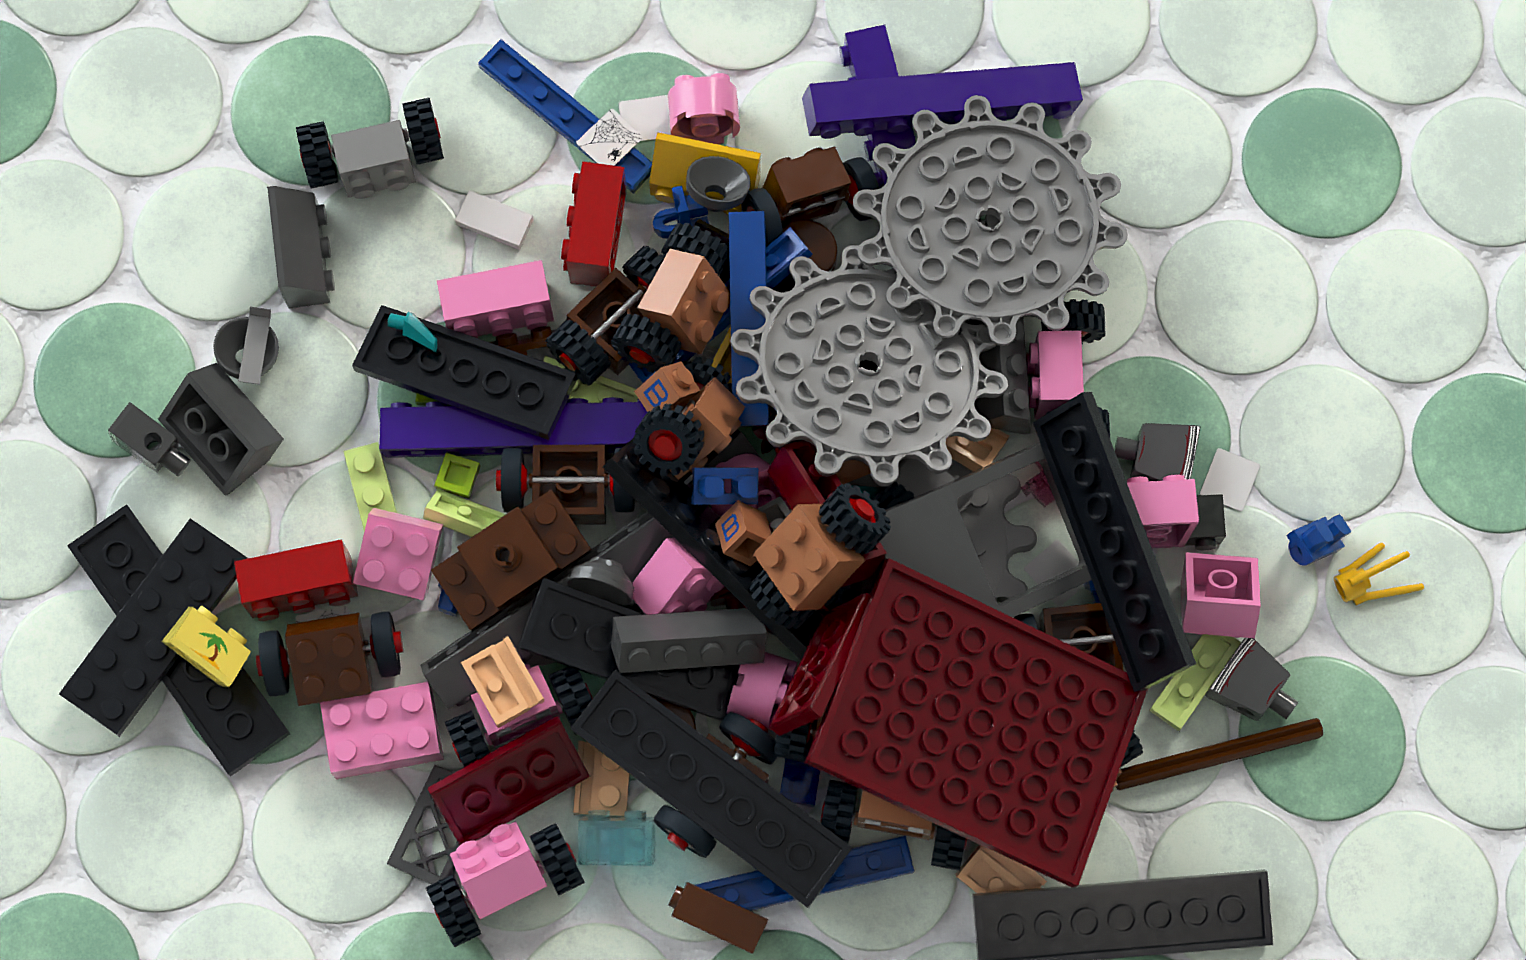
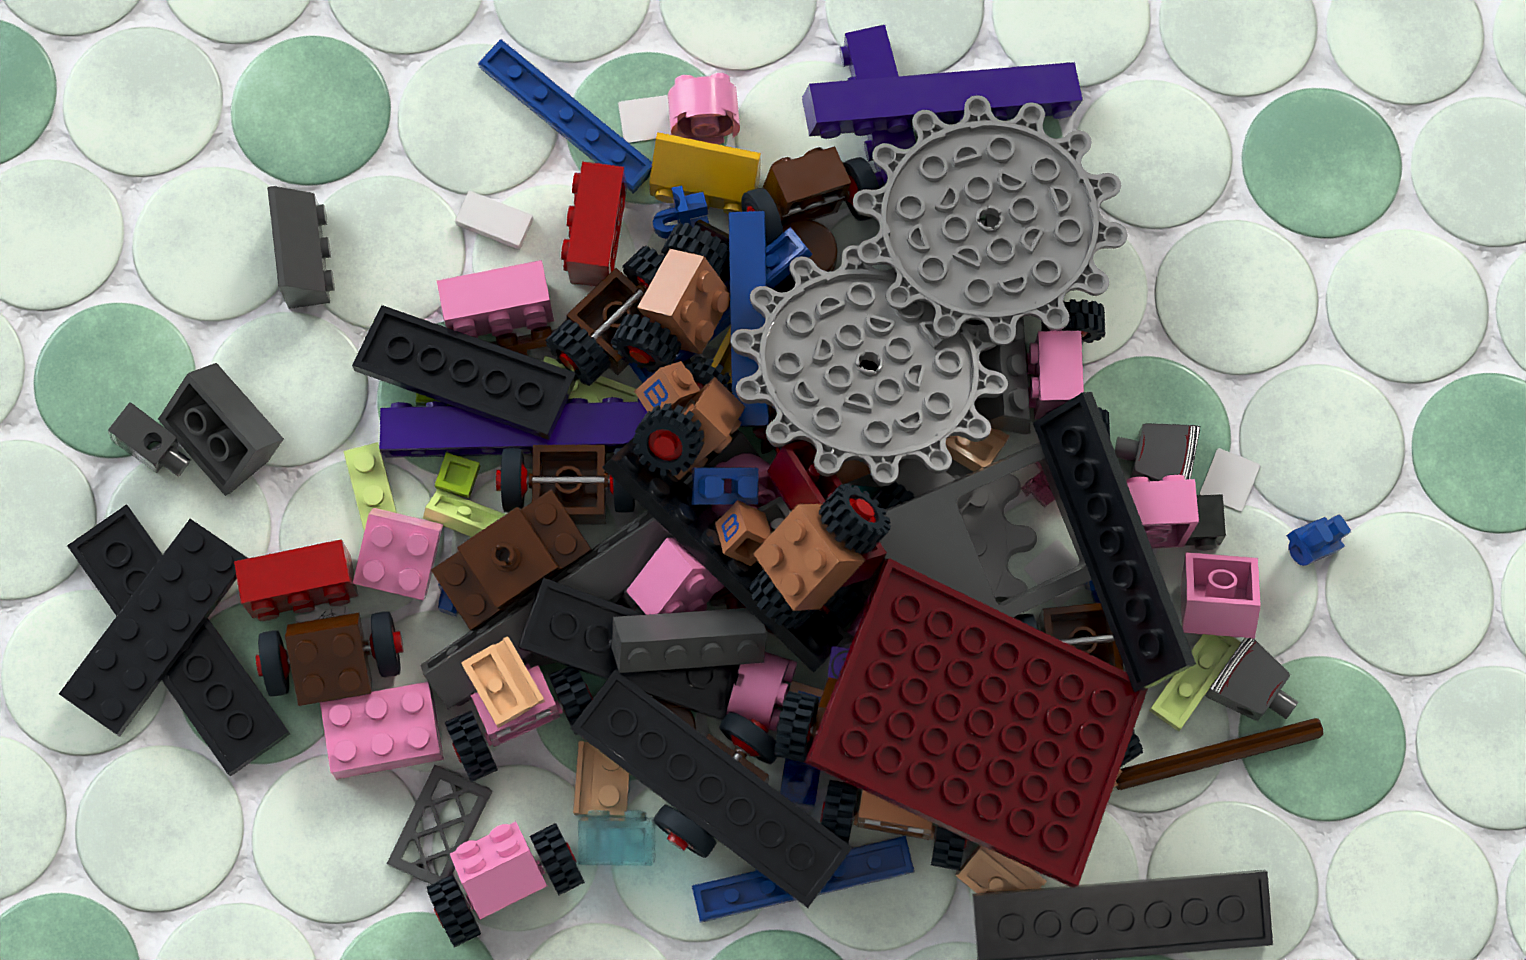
(208, 646): light yellow slope -> none
(231, 339): dark grey piece -> none
(255, 345): light grey piece -> none
(373, 155): brick -> none
(414, 329): teal bar -> none
(509, 781): dark red tile -> none
(603, 580): dark grey piece -> none
(609, 139): white sticker -> none
(717, 916): reddish brown brick -> none
(719, 176): dark grey piece -> none
(820, 667): dark red tile -> none
(1353, 582): yellow plant -> none

